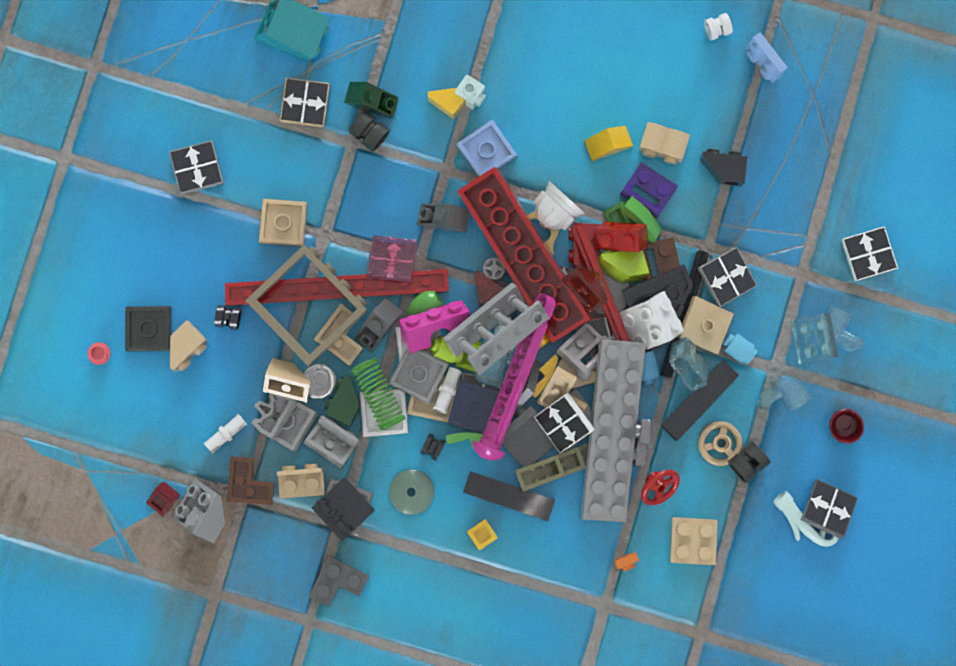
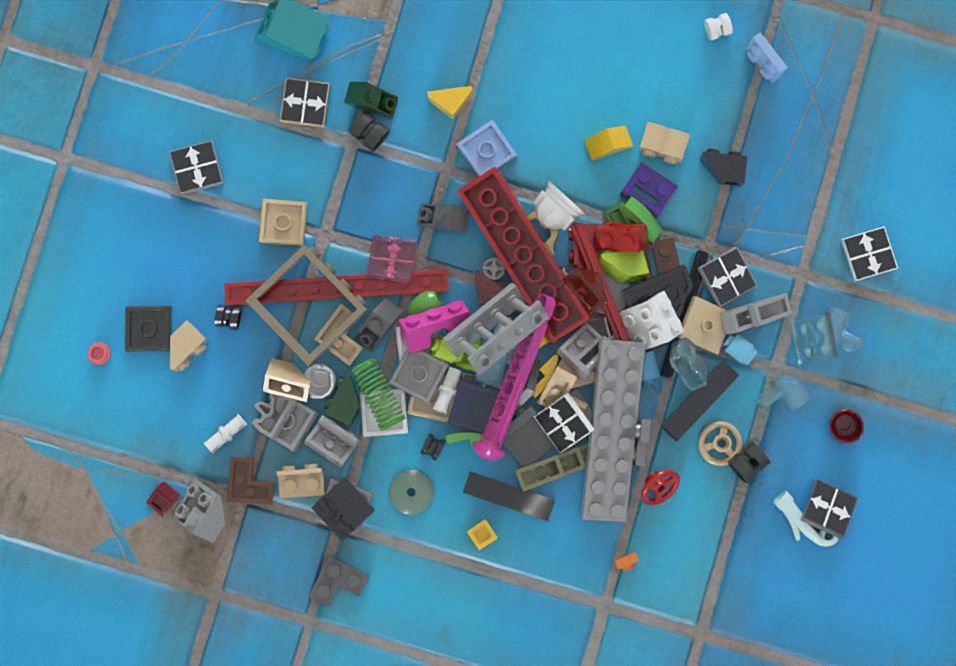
(471, 92): light aqua bracket -> none
(693, 541): tan plate -> none
(756, 313): none -> light grey slope

